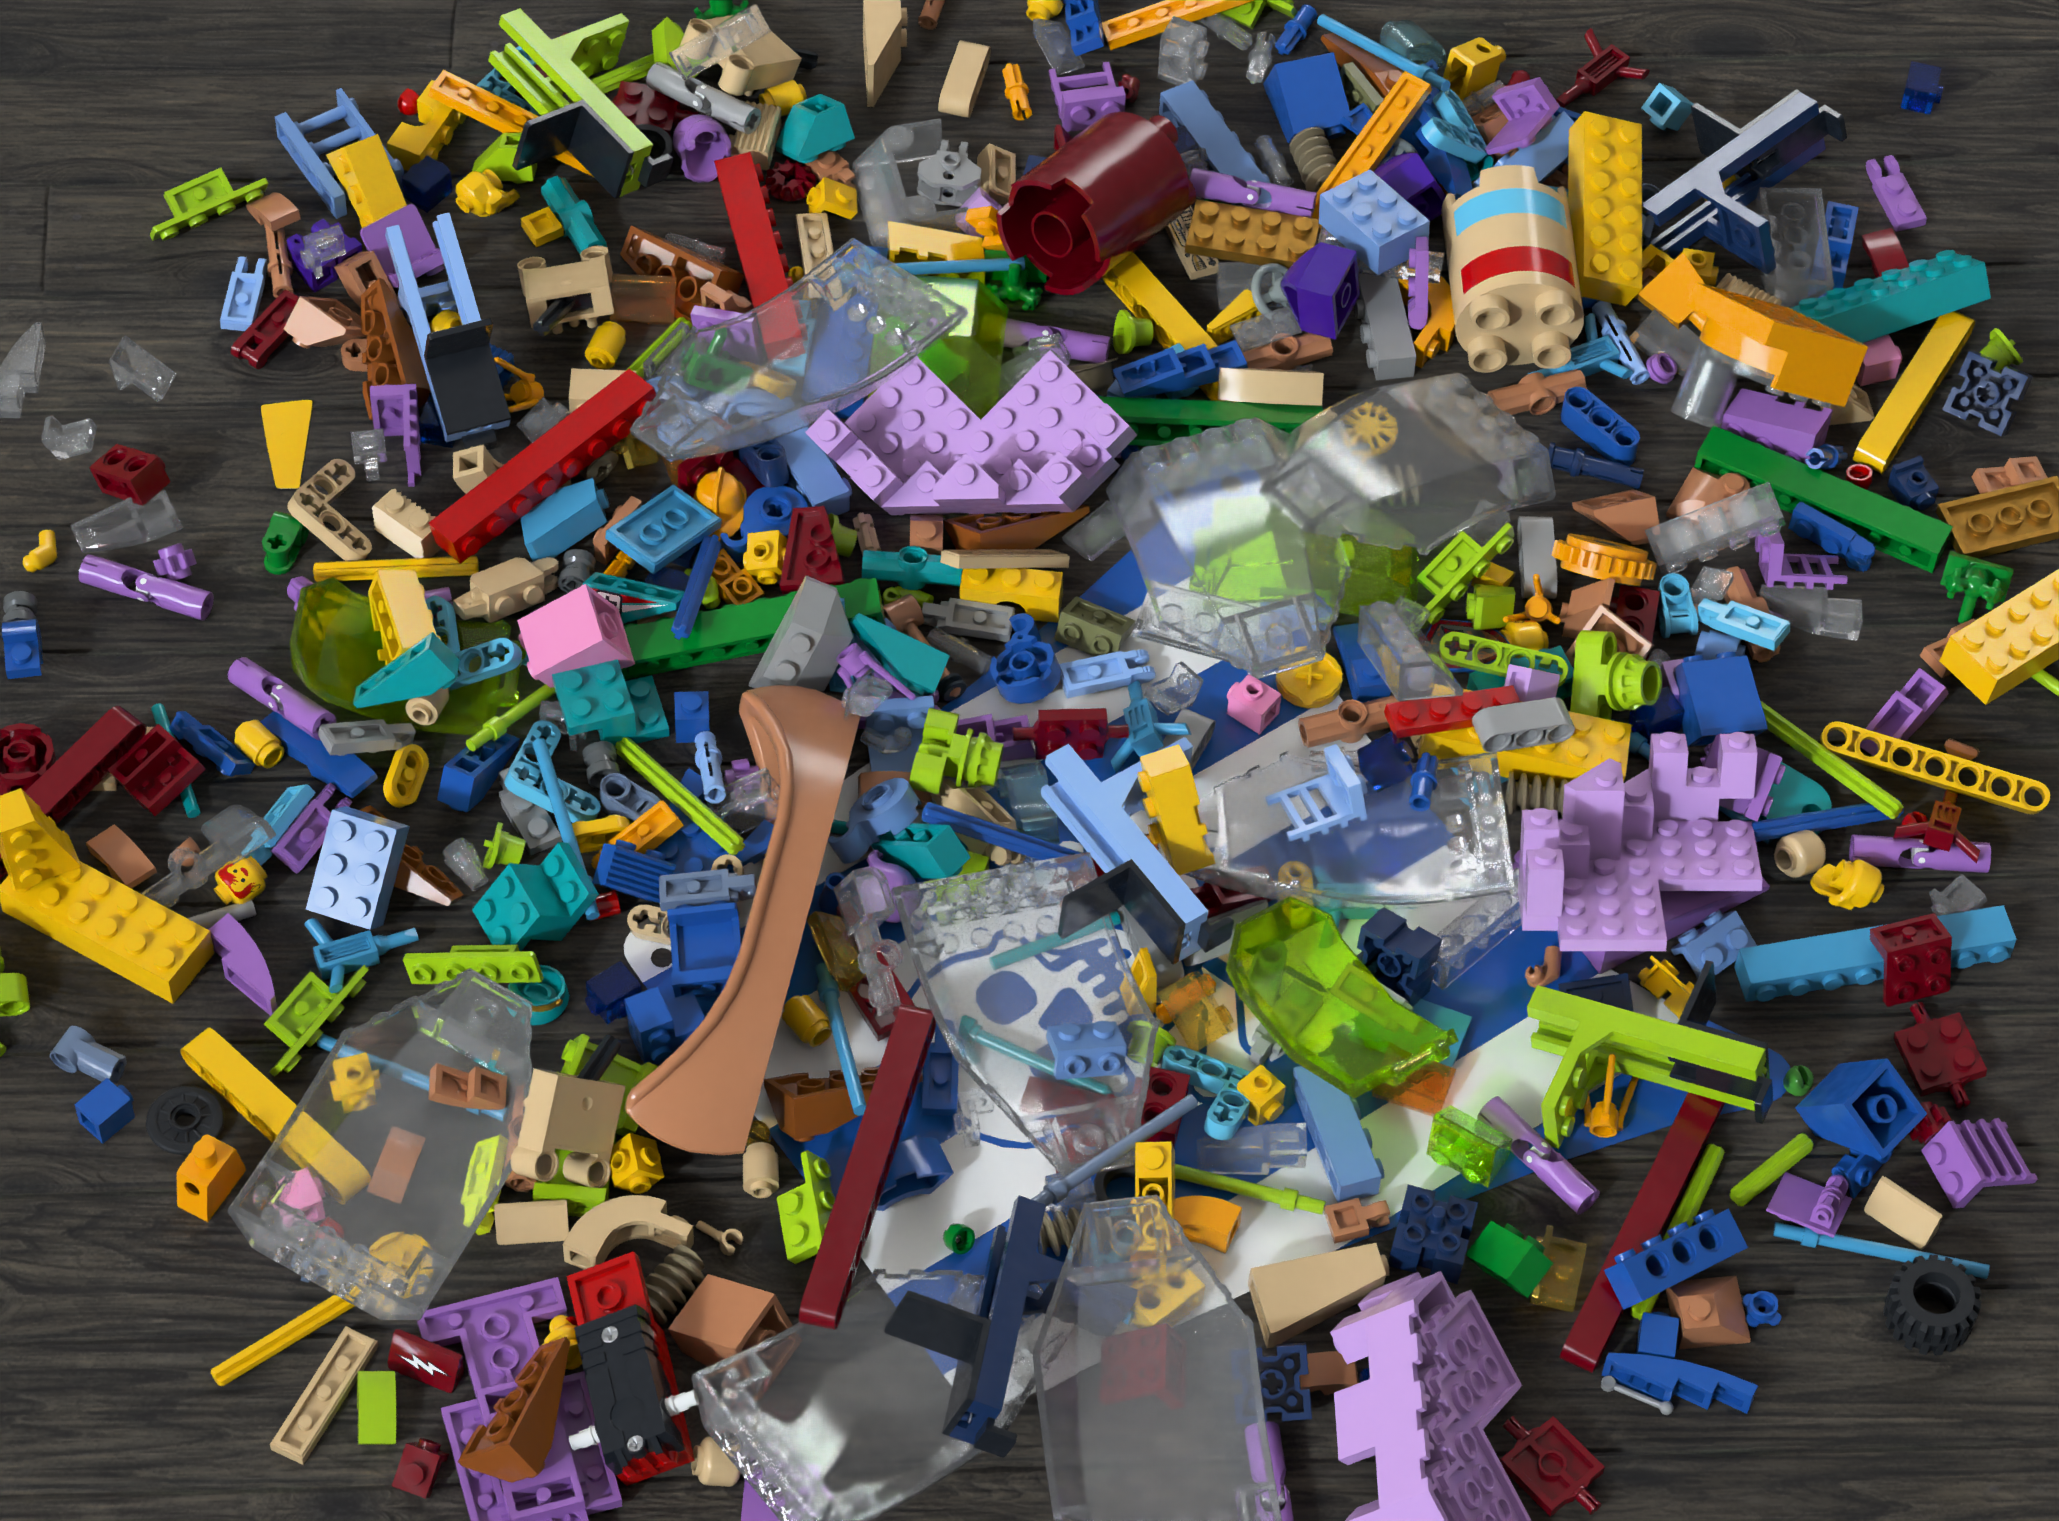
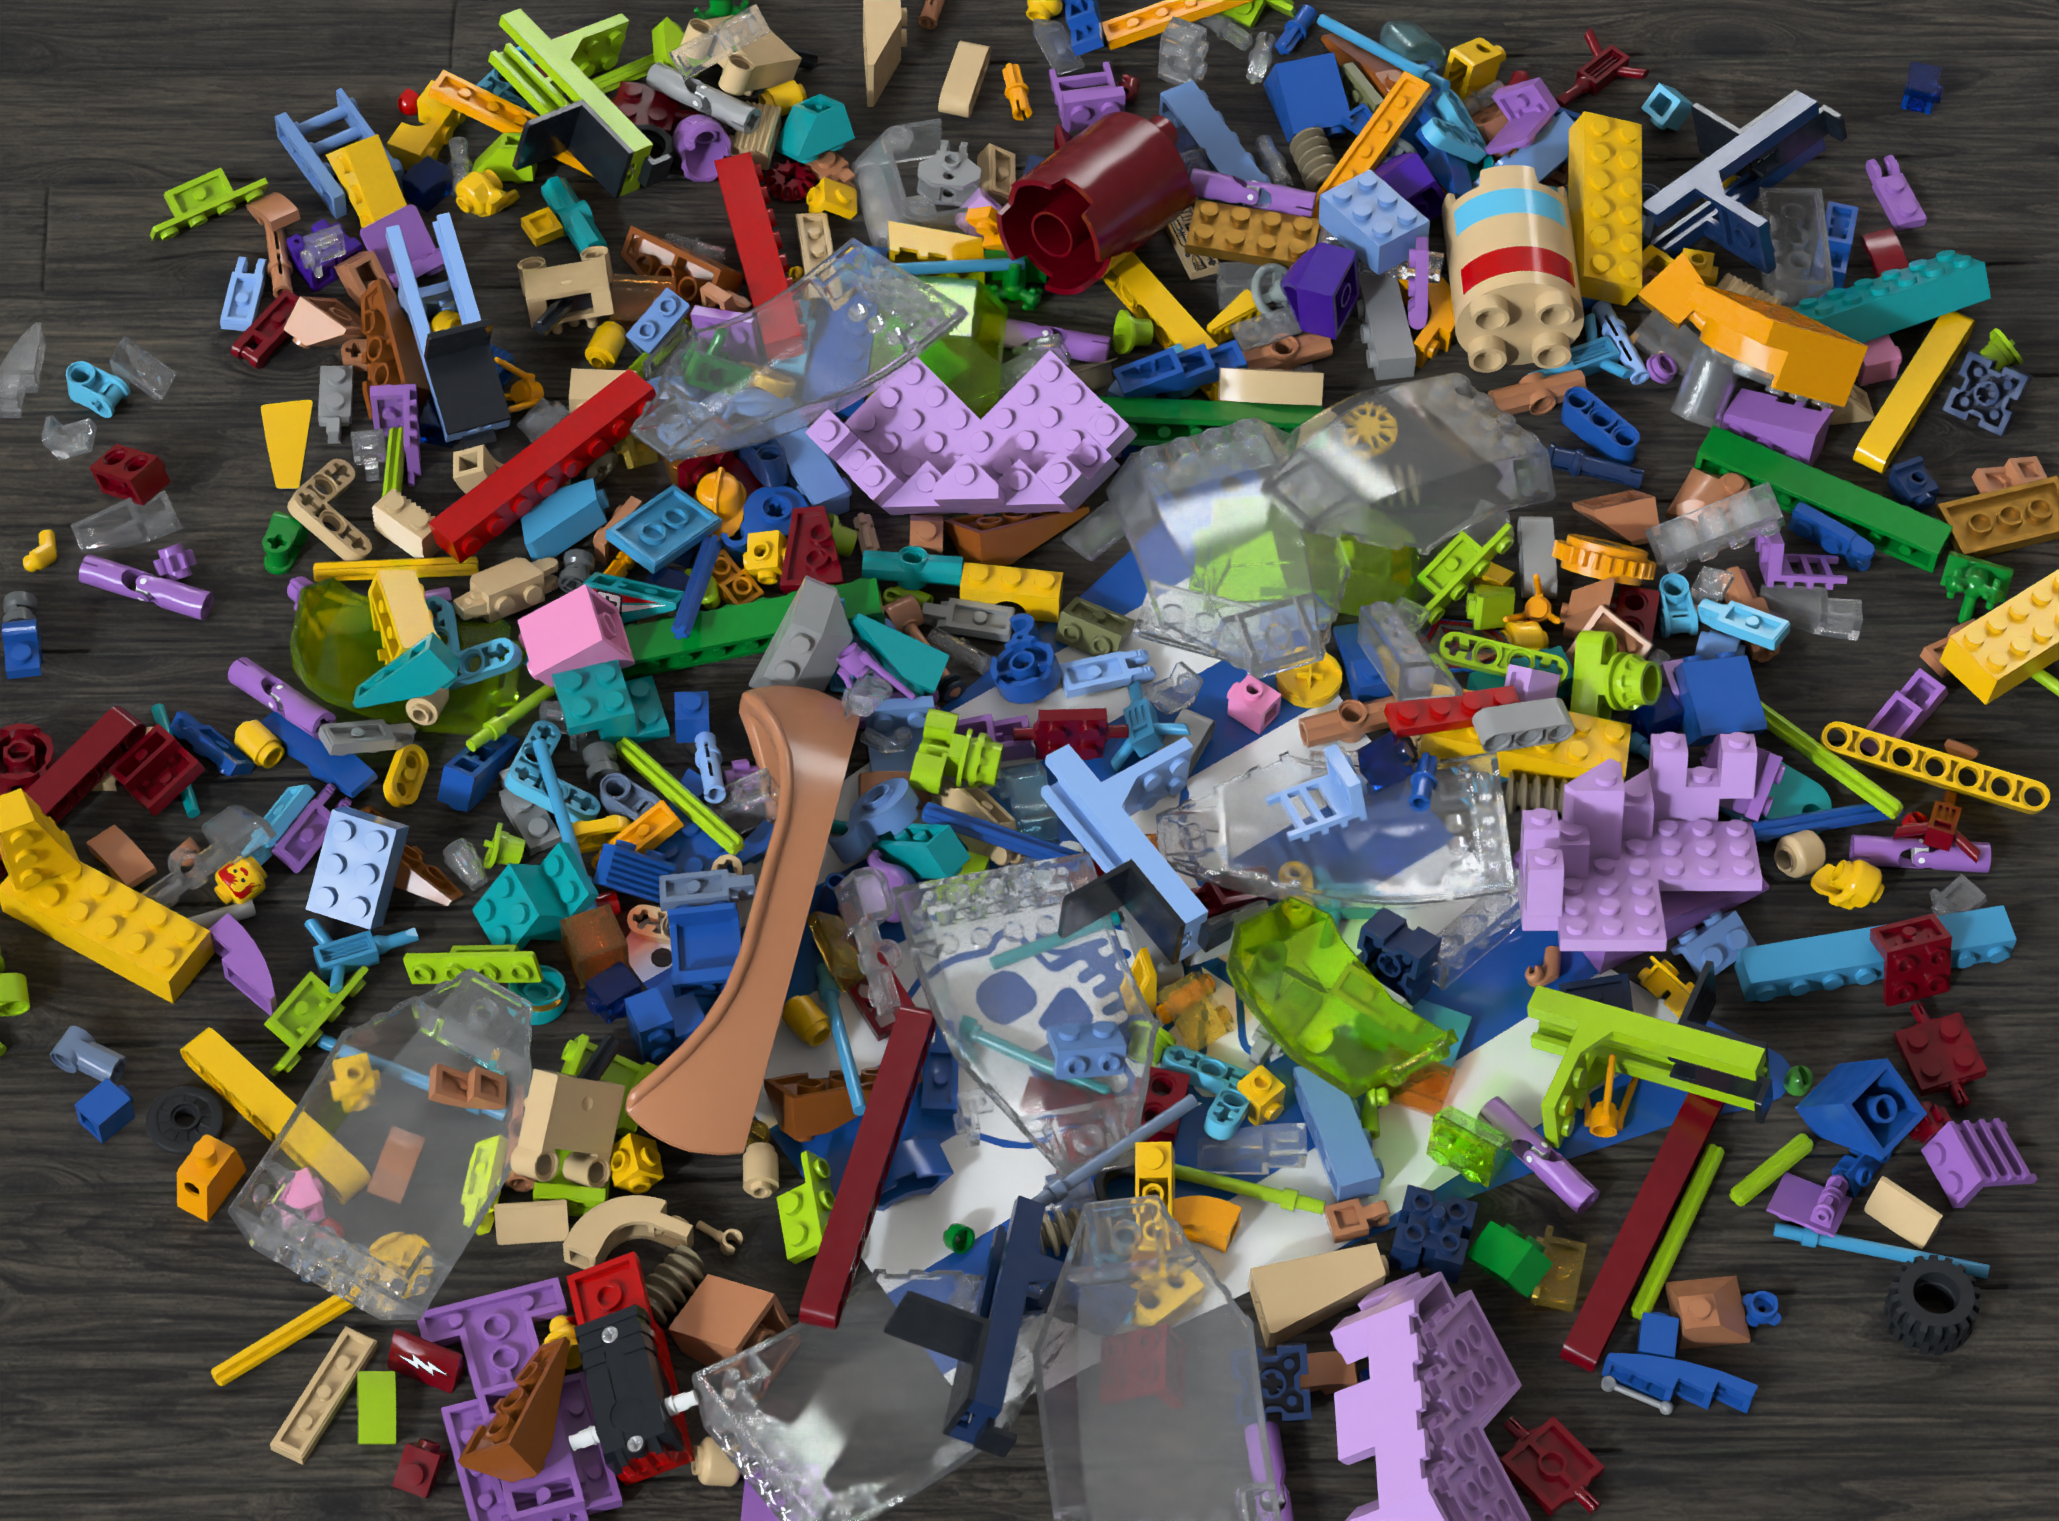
(95, 388): none -> medium azure piece
(335, 400): none -> light grey hinge
(394, 461): none -> lime axle
(459, 161): none -> clear pin
(593, 943): none -> clear orange head
(657, 321): none -> medium blue bracket
(1005, 558): tan tile -> none
(1174, 809): yellow wedge -> none
(1369, 1112): none -> lime arm
(1719, 1241): blue brick -> none
(1825, 456): blue axle -> none
(1859, 475): red hinge -> none

